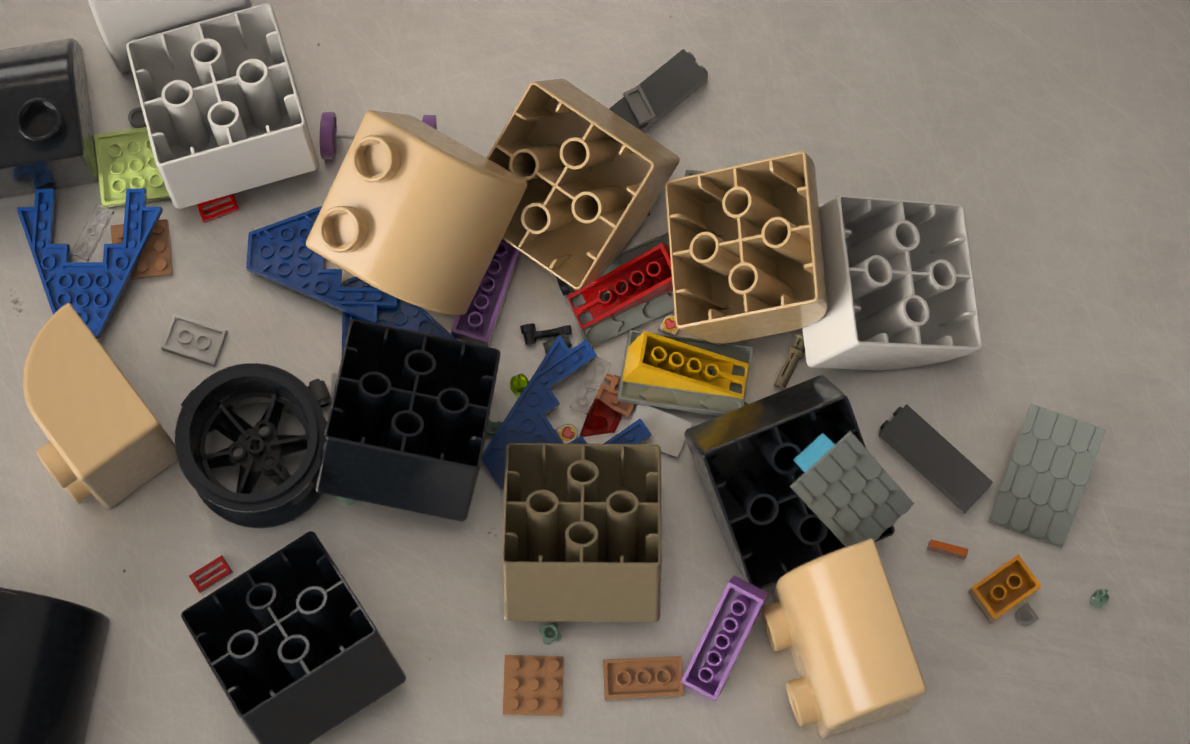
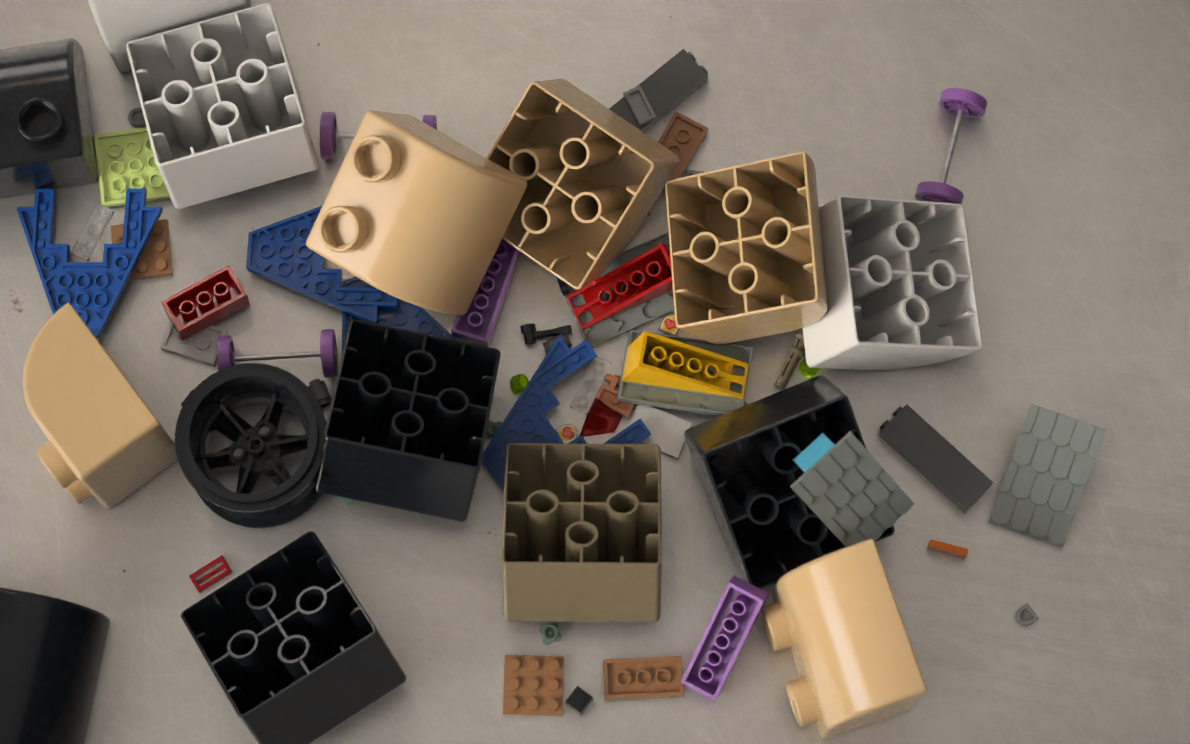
(205, 302): none -> red brick
(234, 208): red tile -> none
(328, 353): none -> medium lavender axle
(579, 701): none -> black brick
(682, 138): none -> medium nougat plate
(807, 371): none -> clear neon green tile
(963, 104): none -> medium lavender axle
(1004, 588): light orange brick -> none
(1099, 597): sand green plate -> none

